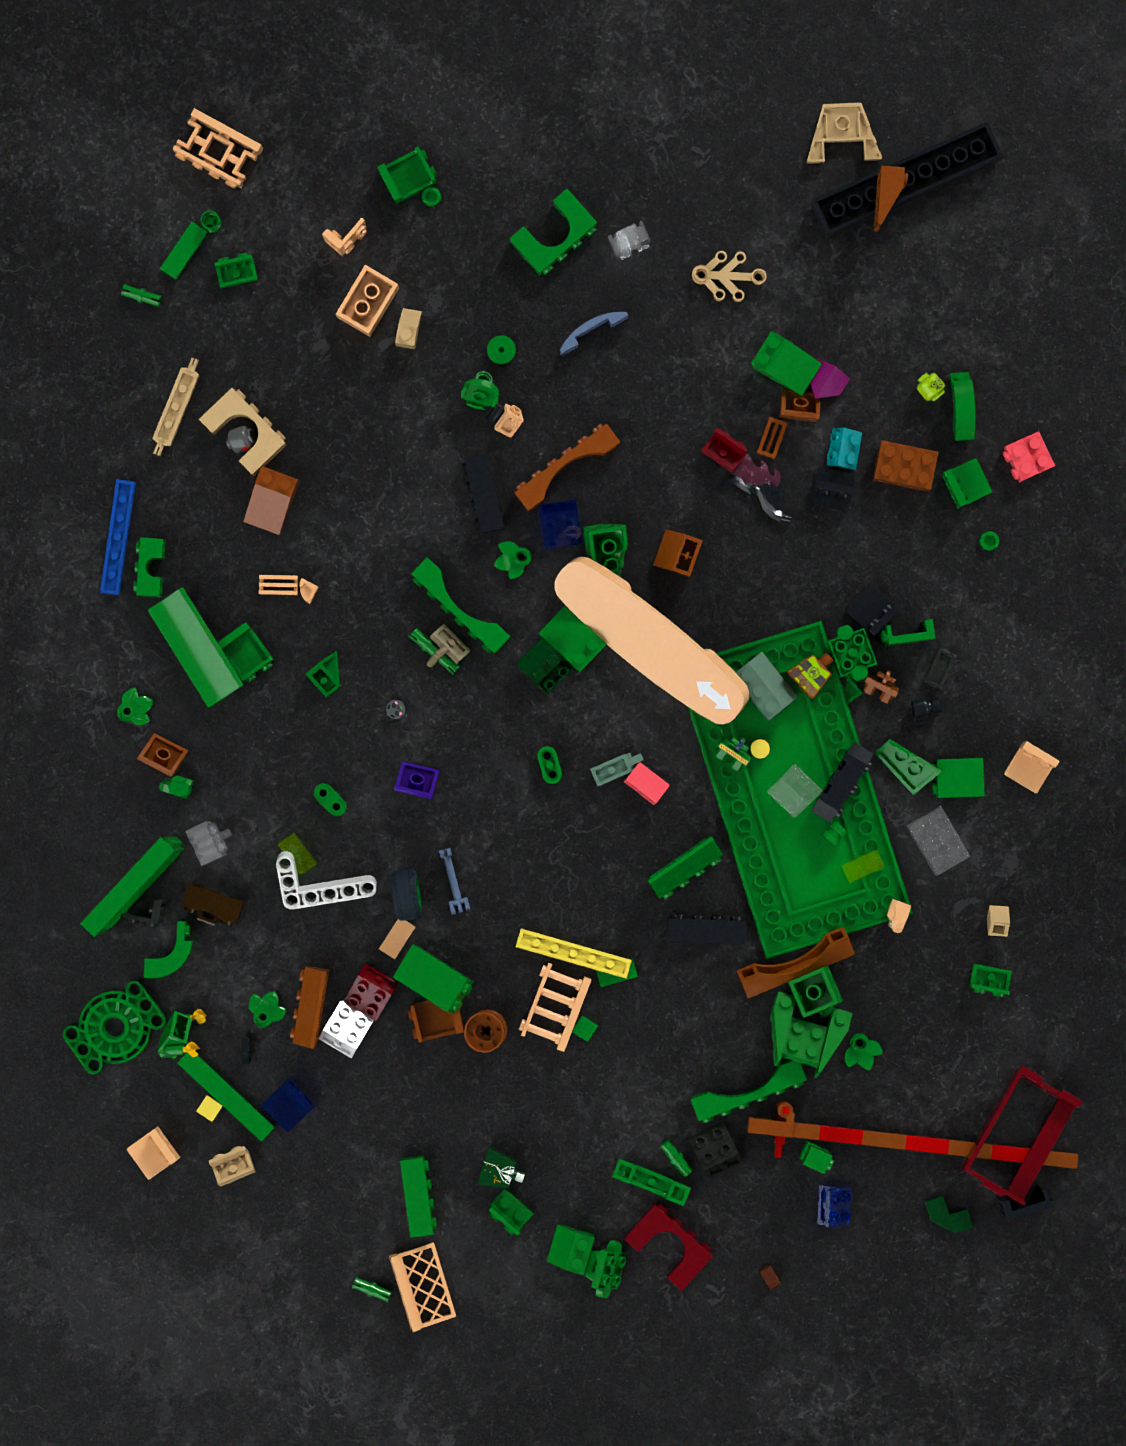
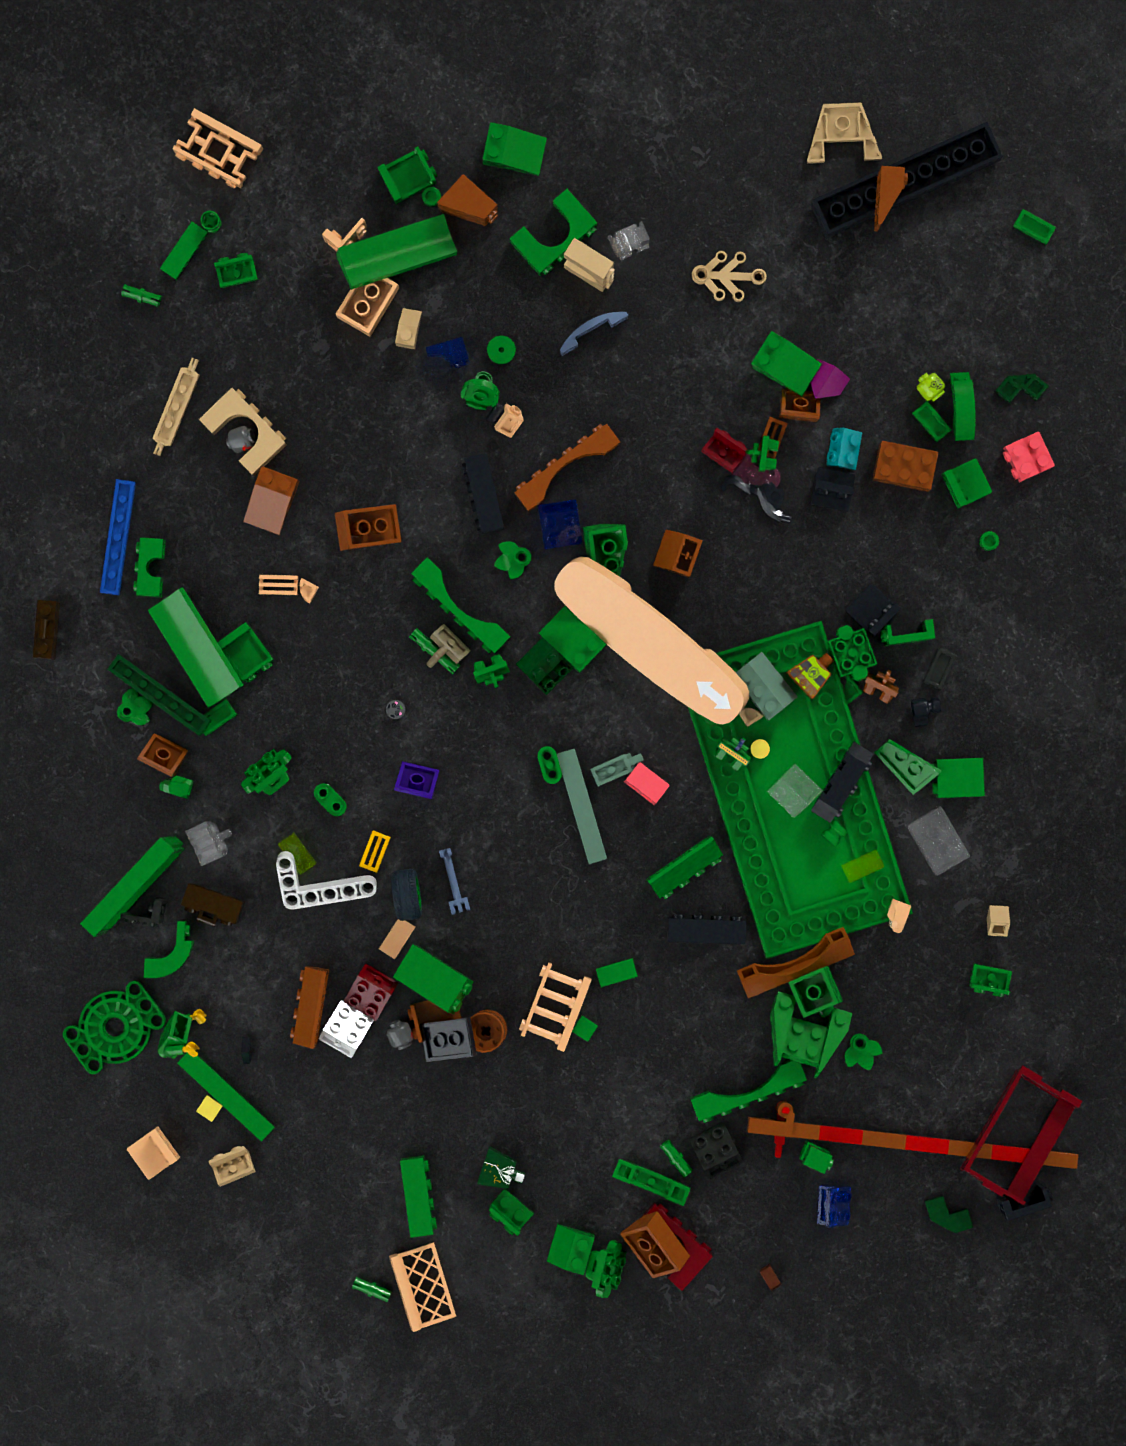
(46, 629): none -> dark brown piece
(159, 695): none -> dark green plate
(219, 716): none -> green tile
(266, 772): none -> green piece
(266, 1006): green plate -> none
(288, 1105): clear blue bracket -> none
(326, 675): green slope -> none
(367, 527): none -> dark orange slope
(369, 866): none -> yellow tile
(396, 251): none -> green arch
(399, 1034): none -> dark grey head
(448, 1039): none -> black tile
(452, 351): none -> clear blue arch
(468, 203): none -> dark orange slope
(492, 673): none -> green hips
(514, 149): none -> green slope
(573, 953): light yellow tile -> none
(581, 806): none -> sand green tile
(589, 265): none -> tan arch
(655, 1245): none -> dark orange slope
(750, 716): none -> tan tile
(767, 445): none -> green hips
(931, 421): none -> green plate
(1029, 383): none -> dark green tile
(1030, 766): light nougat bracket -> none
(1034, 226): none -> green tile

